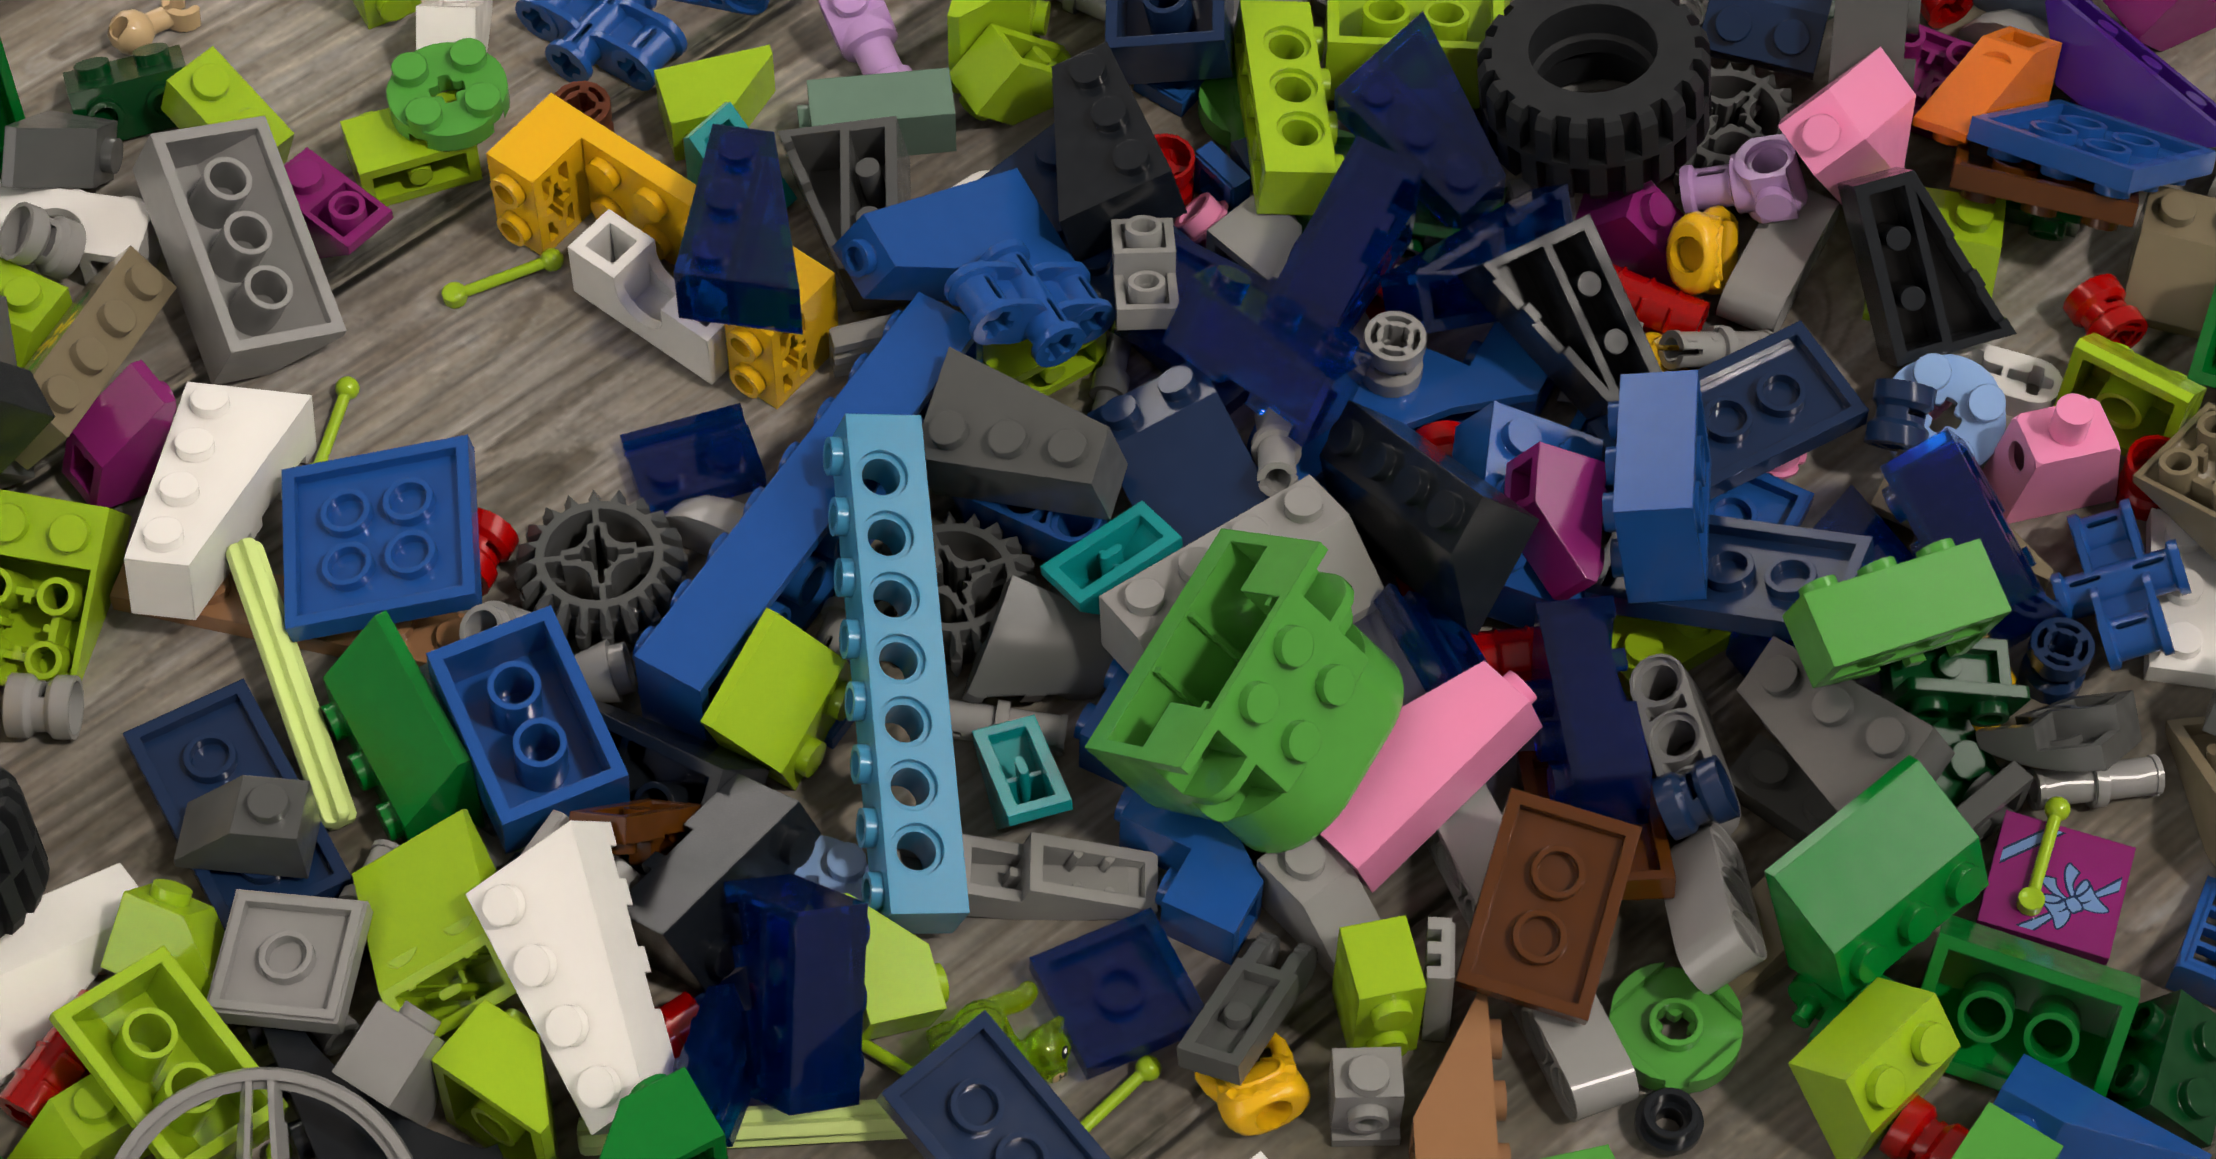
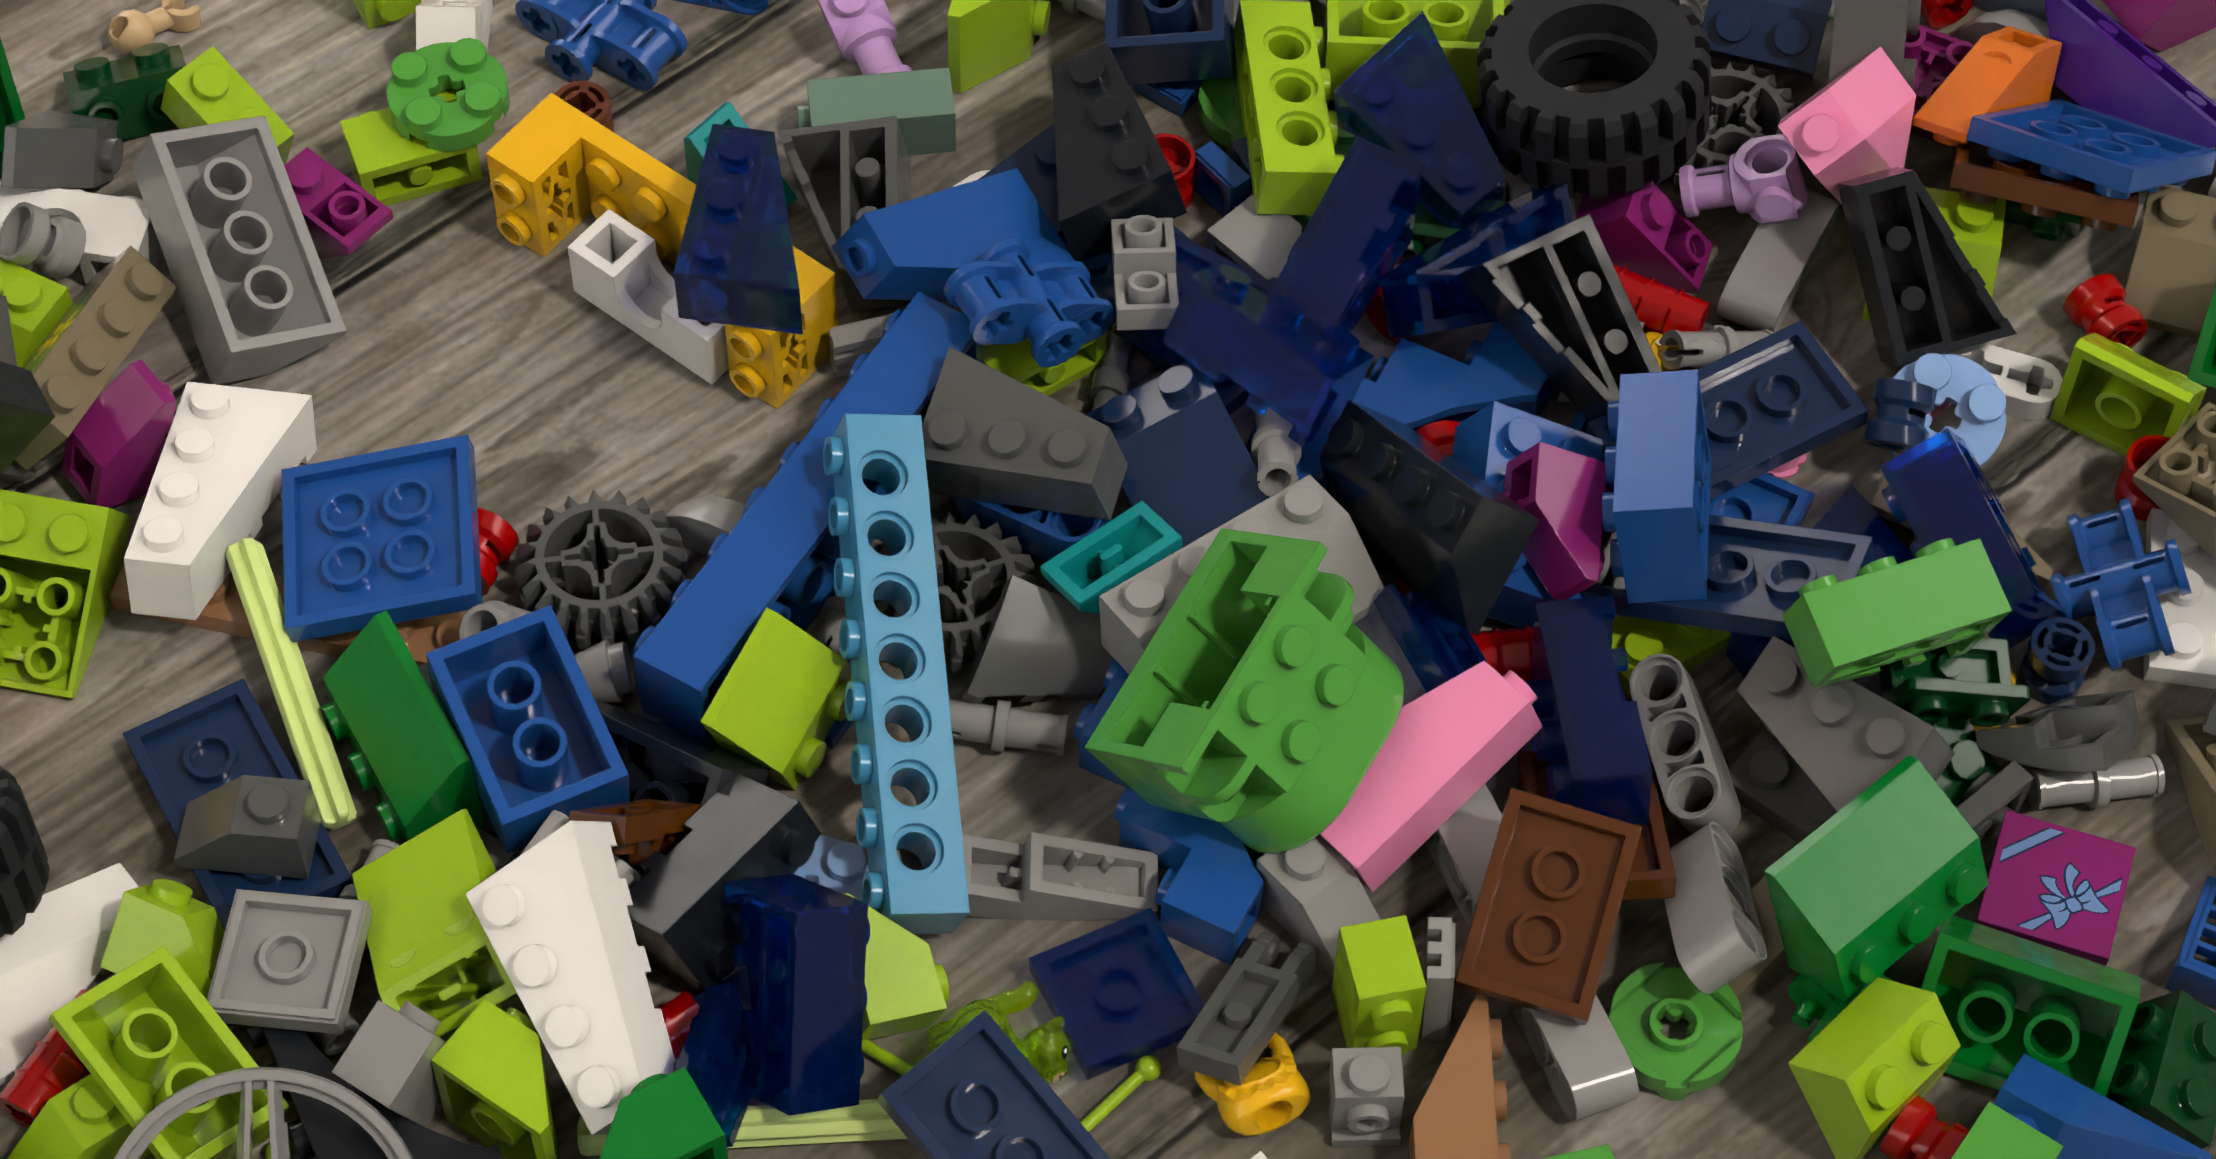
(43, 706): light grey wheel -> none
(346, 389): lime hinge -> none
(456, 294): lime hinge -> none
(694, 458): clear blue plate -> none
(698, 88): lime slope -> none
(1007, 75): lime slope -> none
(1019, 772): teal slope -> none
(1200, 216): bright pink plate -> none
(1398, 352): light grey wheel -> none
(1670, 1104): black plate -> none
(1695, 797): dark blue wheel -> none
(1703, 250): yellow piece -> none
(2031, 898): lime hinge -> none
(2055, 460): bright pink torso -> none

